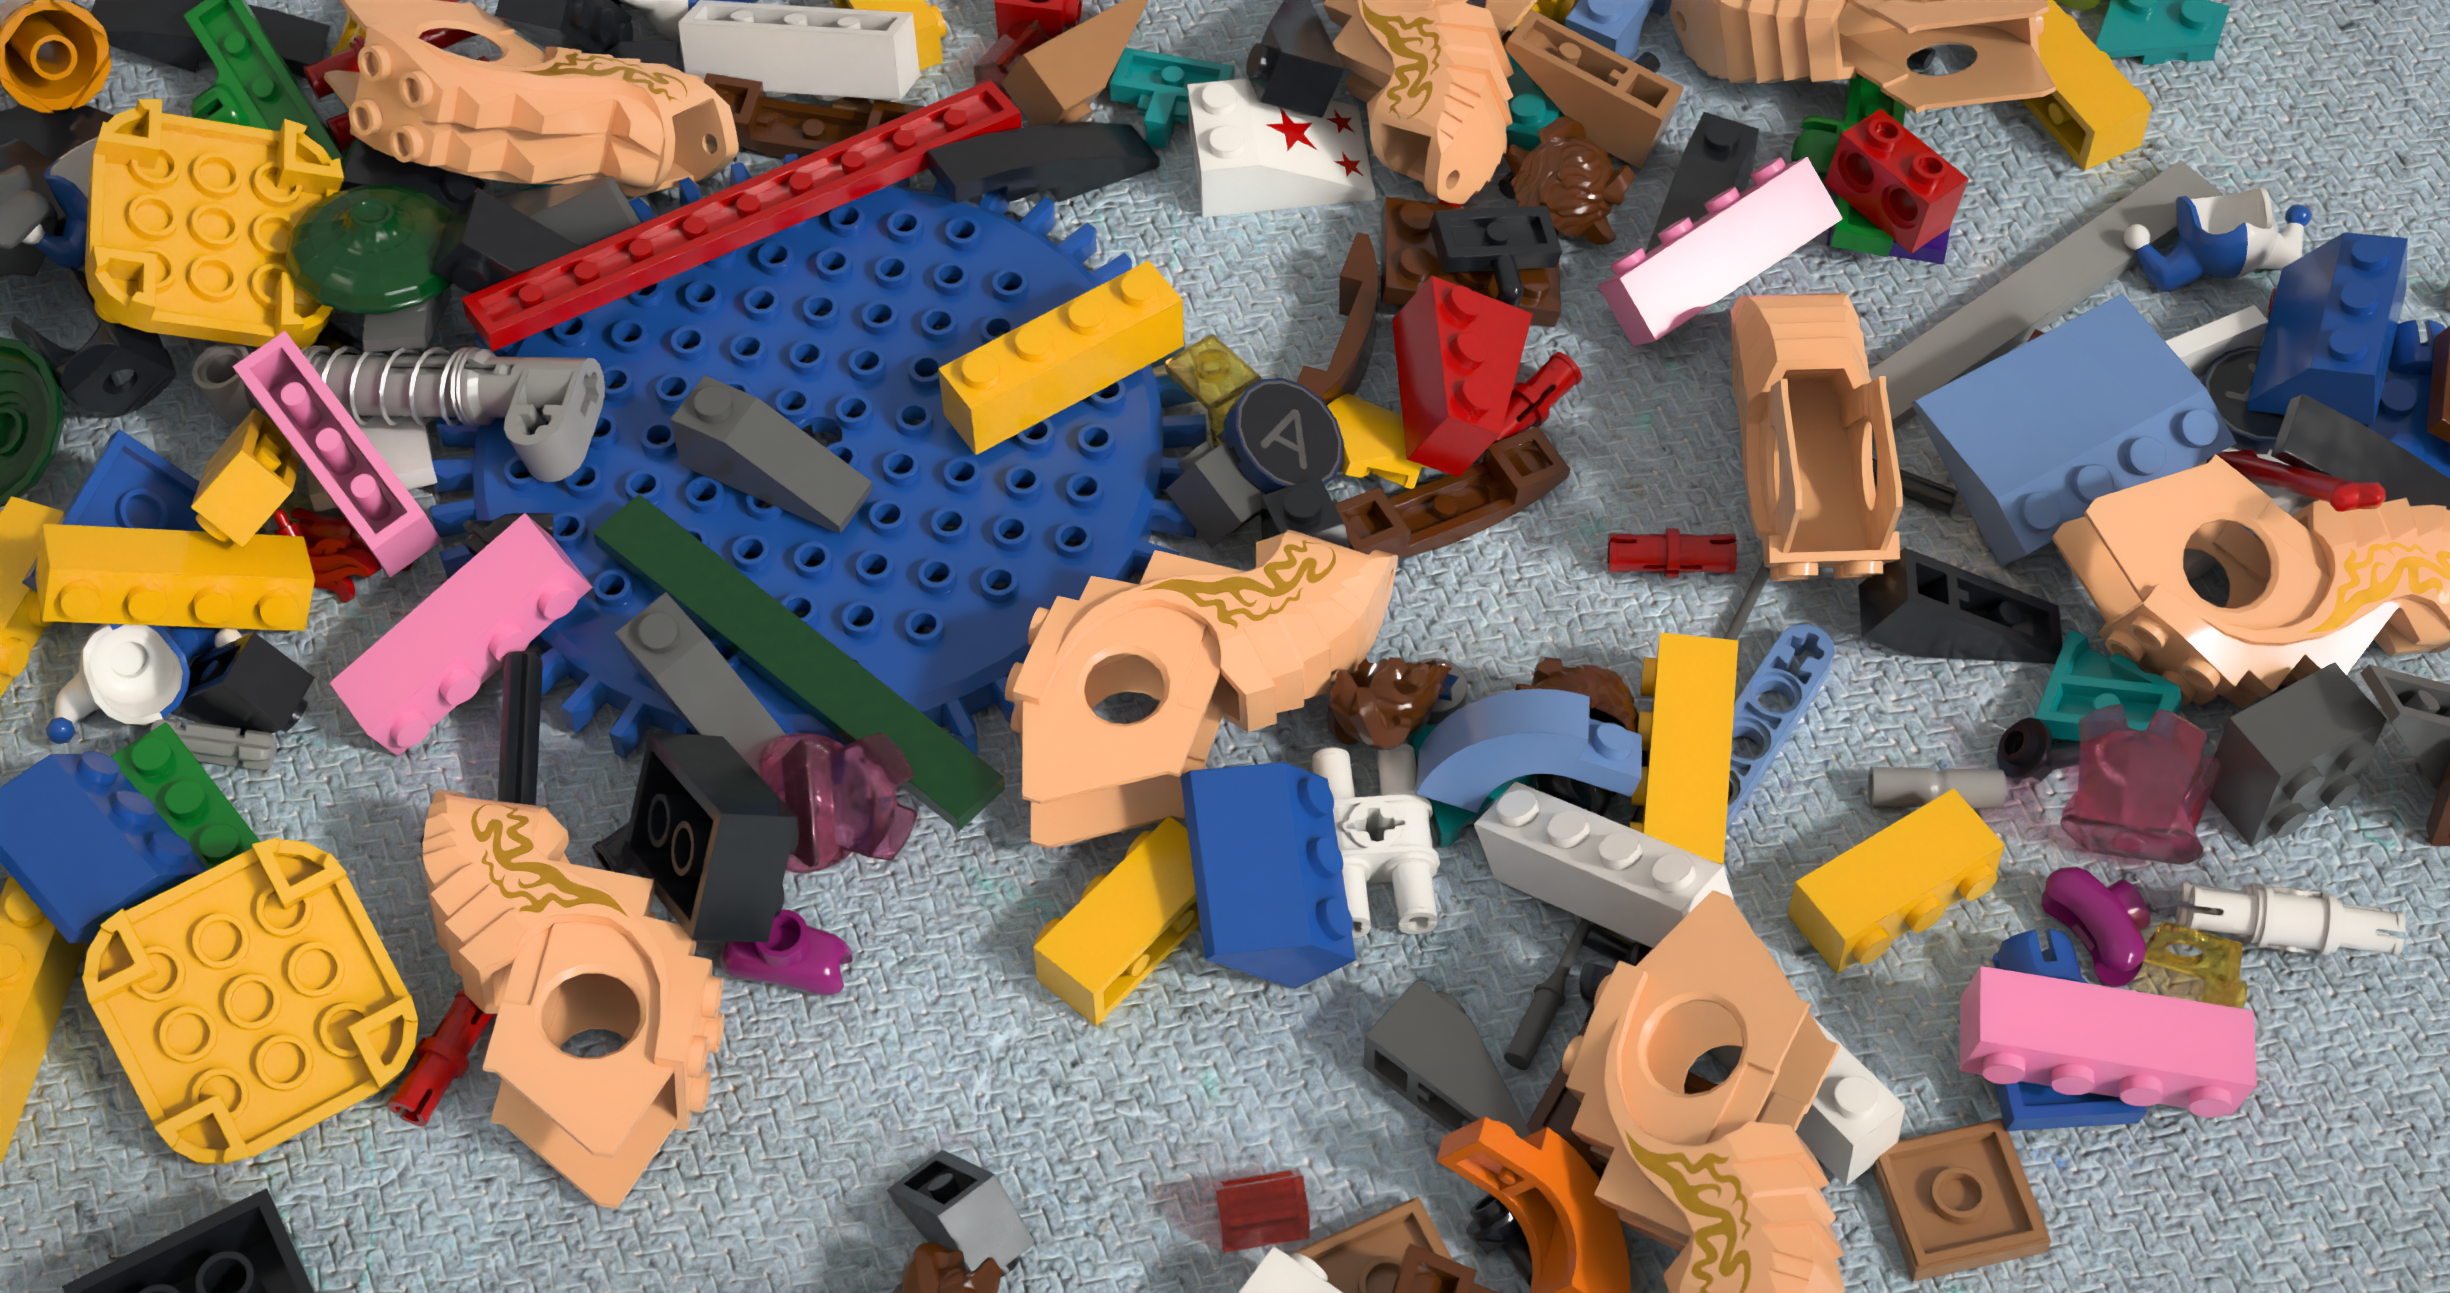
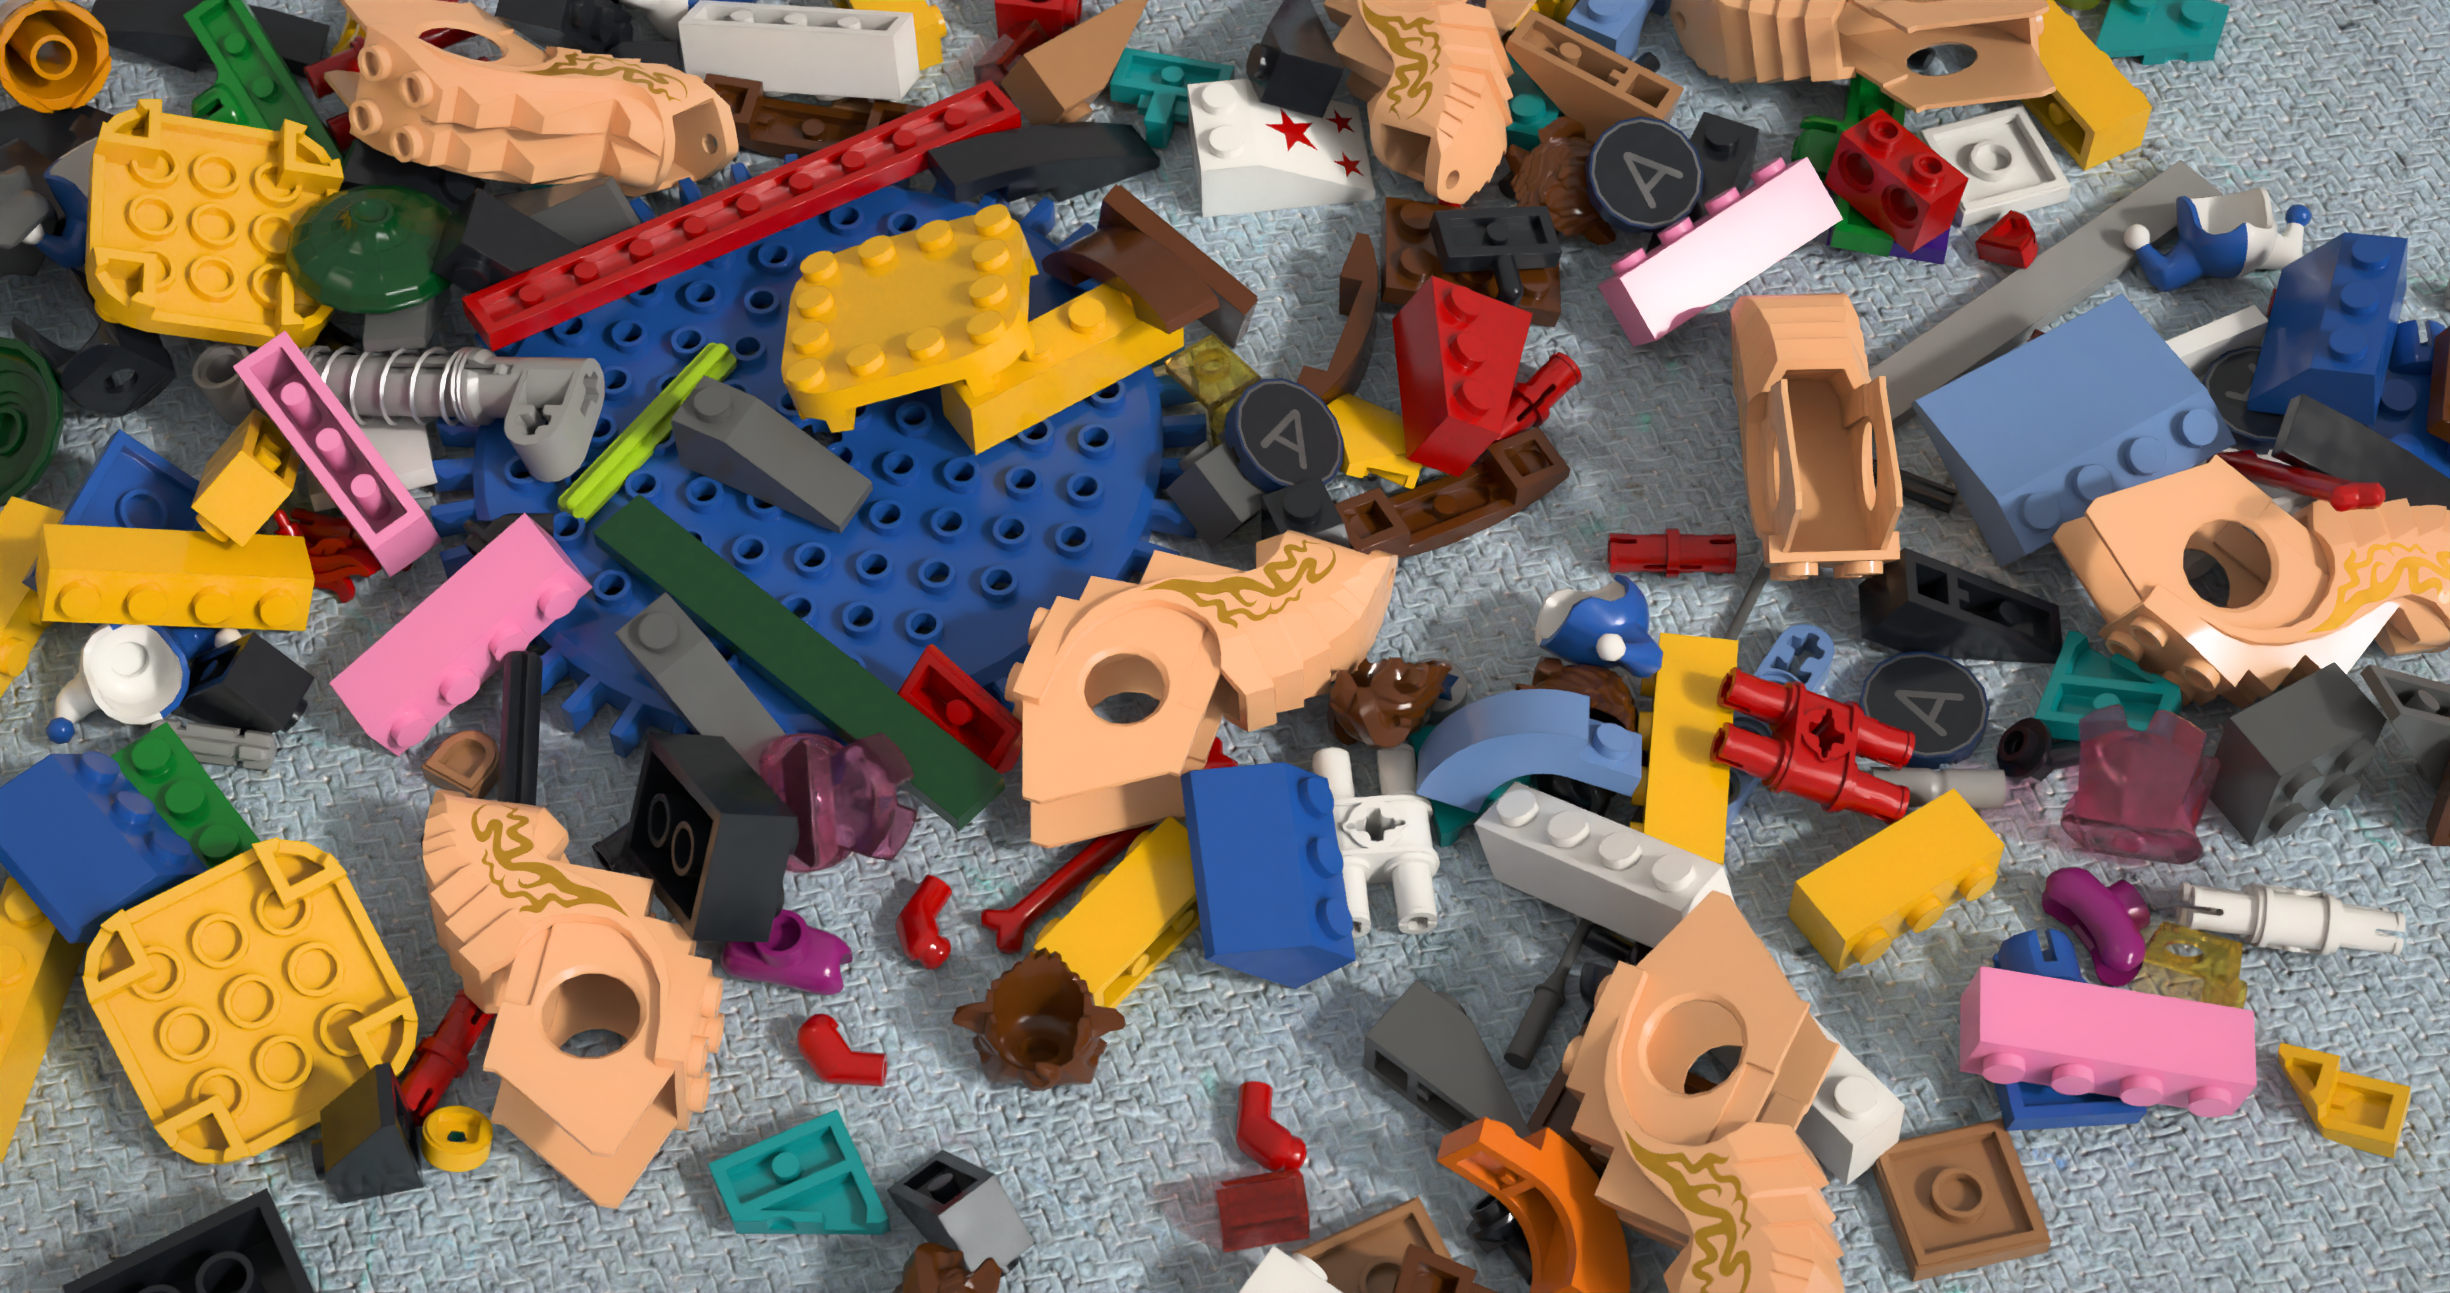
(369, 1140): none -> black slope
(456, 1138): none -> yellow tile
(465, 764): none -> medium nougat tile
(640, 438): none -> lime axle
(800, 1184): none -> teal wing
(833, 1059): none -> red arm
(908, 315): none -> yellow plate
(917, 924): none -> red arm
(963, 709): none -> red slope
(1014, 921): none -> red piece
(1039, 1025): none -> reddish brown hair
(1157, 280): none -> reddish brown slope
(1235, 300): none -> reddish brown tile
(1262, 1136): none -> red arm
(1600, 628): none -> blue piece
(1643, 175): none -> black tile
(1812, 746): none -> red pin
(1933, 700): none -> black tile
(2004, 164): none -> white tile
(2009, 242): none -> red tile
(2346, 1105): none -> yellow slope

